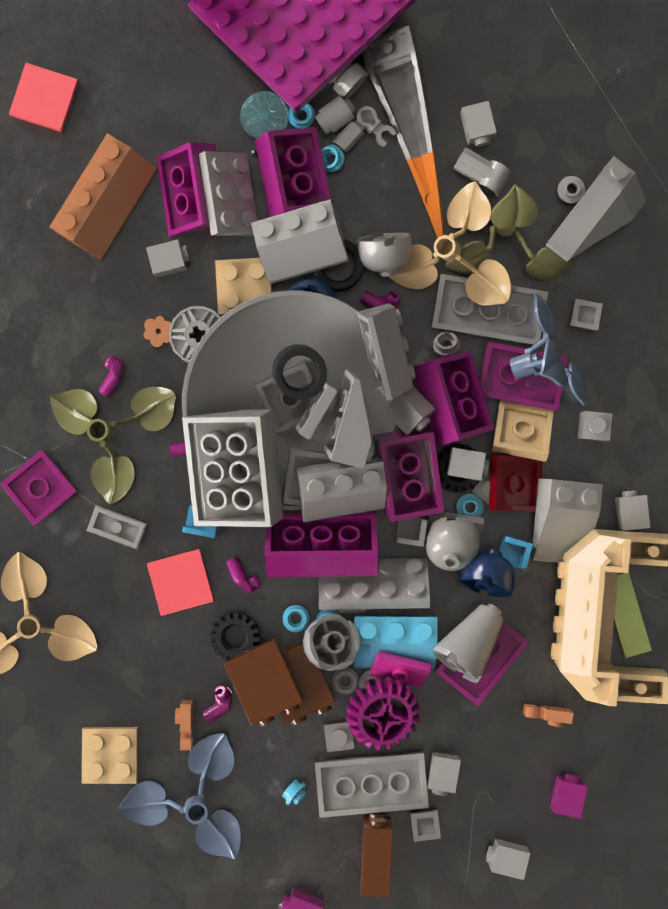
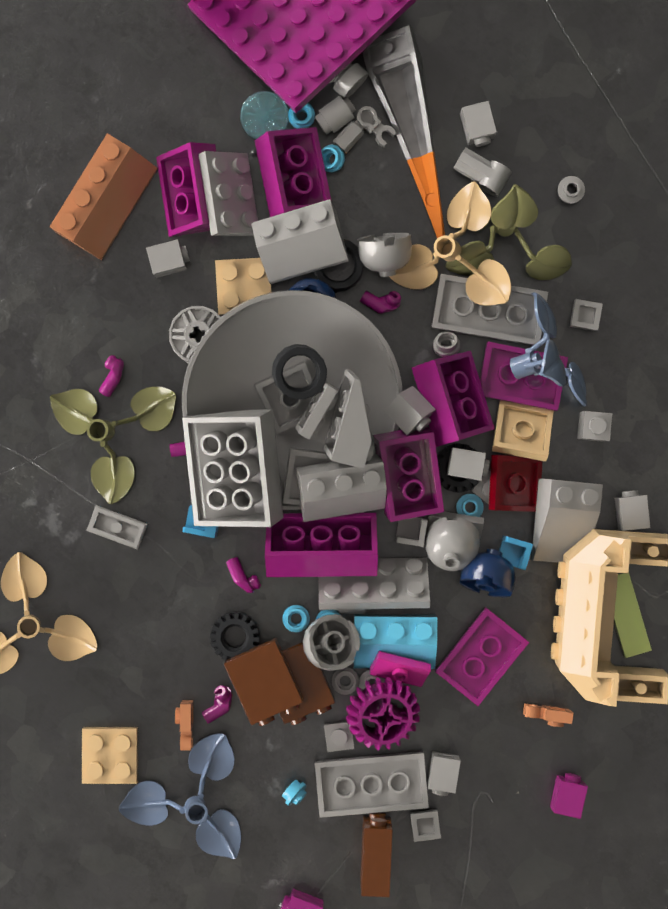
(39, 487): magenta plate -> none
(43, 97): coral tile -> none
(152, 326): nougat plant -> none
(180, 582): coral tile -> none
(386, 350): light grey slope -> none
(471, 642): light grey cone -> none
(508, 859): light grey brick -> none
(604, 208): light grey wedge -> none

